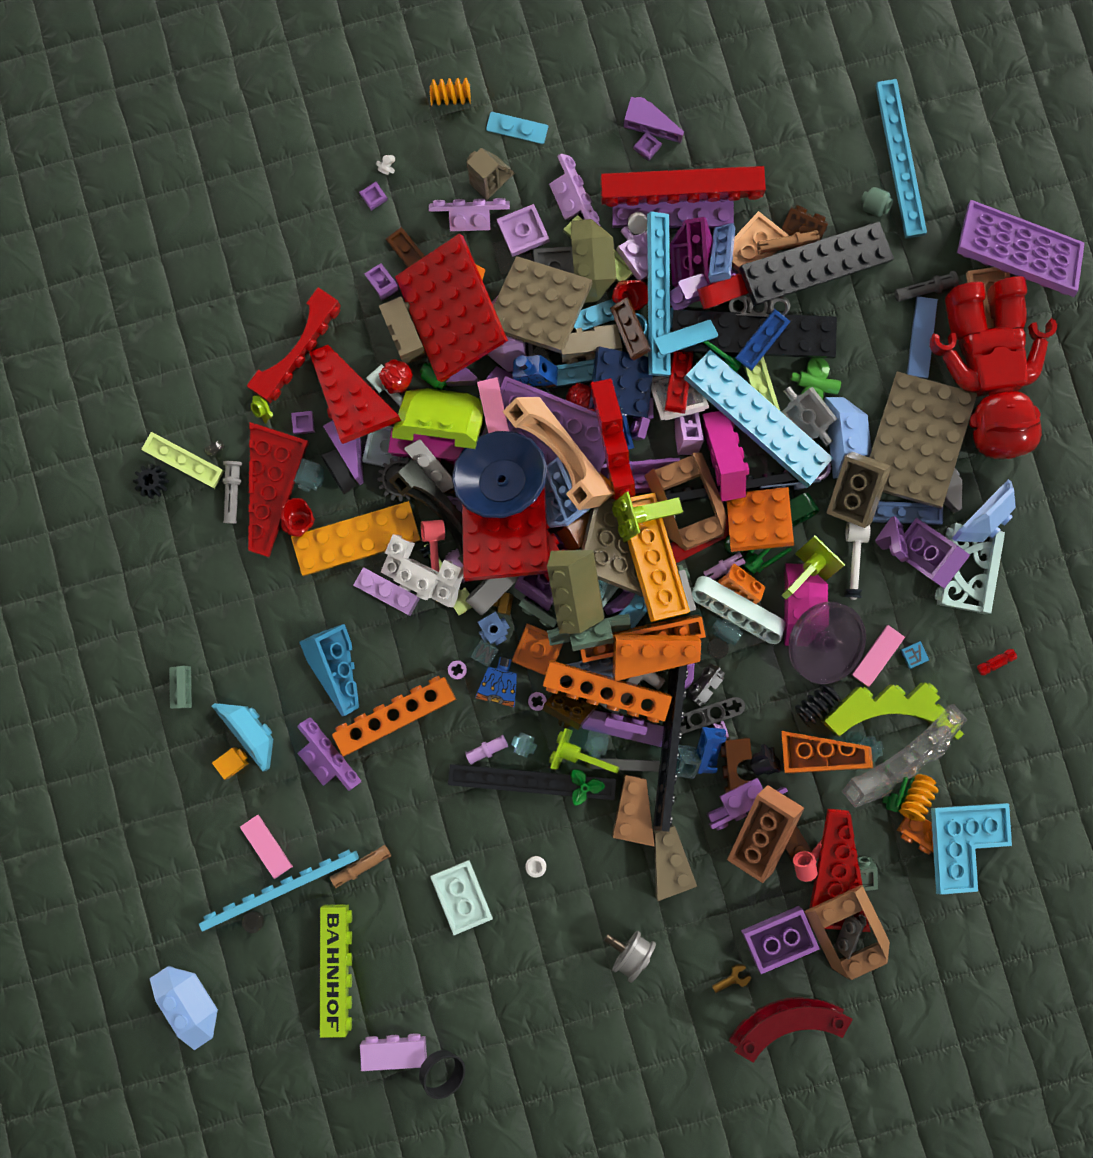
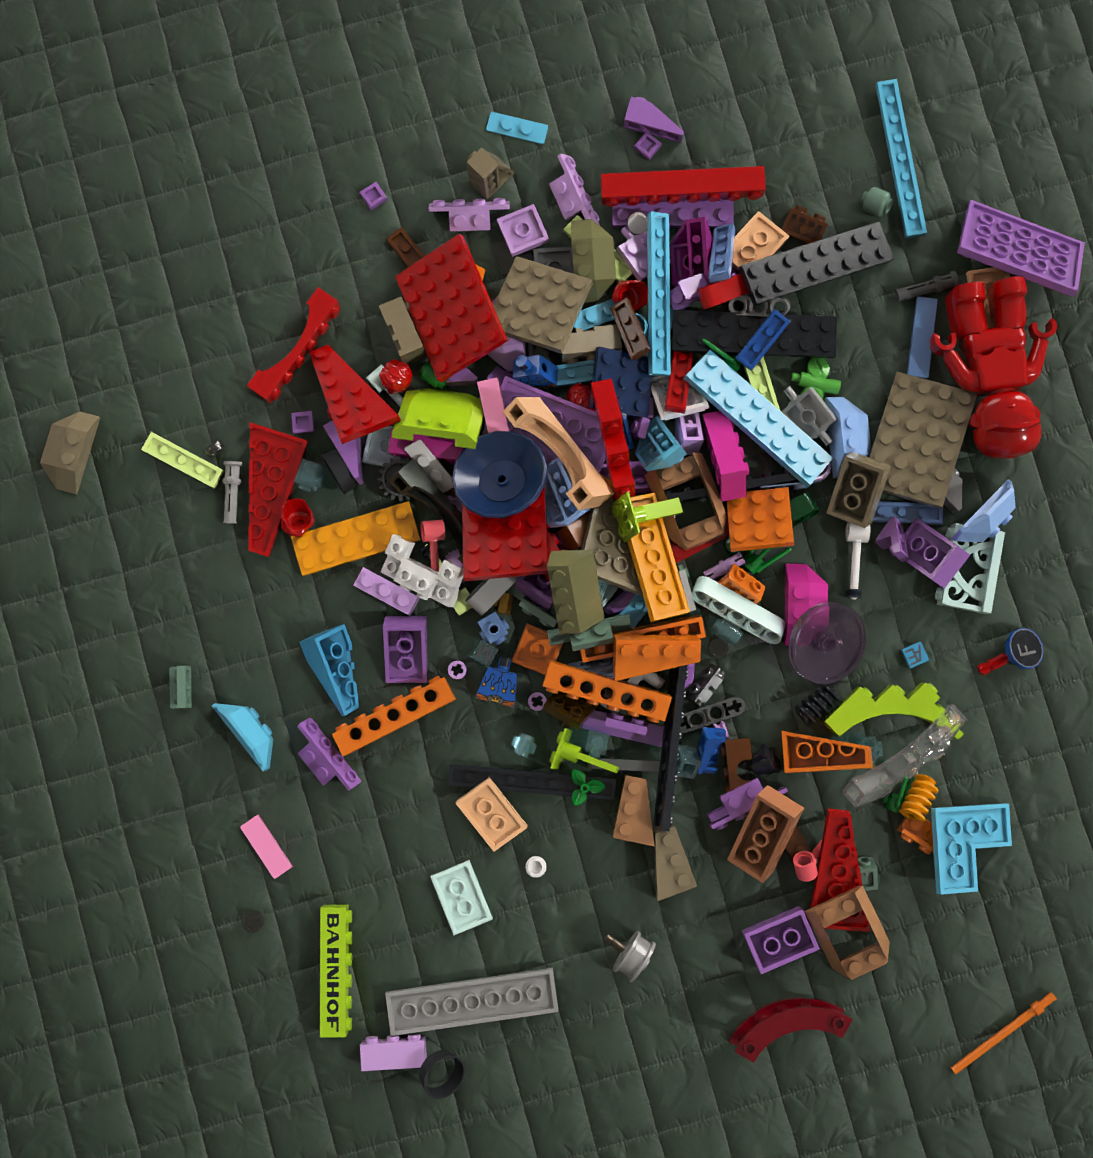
(69, 450): none -> dark tan wedge
(151, 489): black gear -> none
(185, 1005): light blue wedge -> none
(231, 762): light orange brick -> none
(261, 409): lime animal -> none
(270, 892): medium azure plate -> none
(358, 867): medium nougat pin -> none
(381, 281): medium lavender slope -> none
(384, 166): white plate -> none
(405, 649): none -> medium lavender slope
(450, 91): light orange piece -> none
(471, 1001): none -> light grey plate
(486, 749): lavender pin -> none
(491, 814): none -> light nougat plate
(659, 447): none -> medium azure wedge
(686, 337): medium azure piece -> none
(732, 979): pearl gold bar -> none
(796, 240): medium nougat pin -> none
(817, 560): lime piece -> none
(849, 934): dark grey hinge -> none
(878, 656): bright pink tile -> none
(1024, 648): none -> black tile
(1036, 1008): none -> orange bar

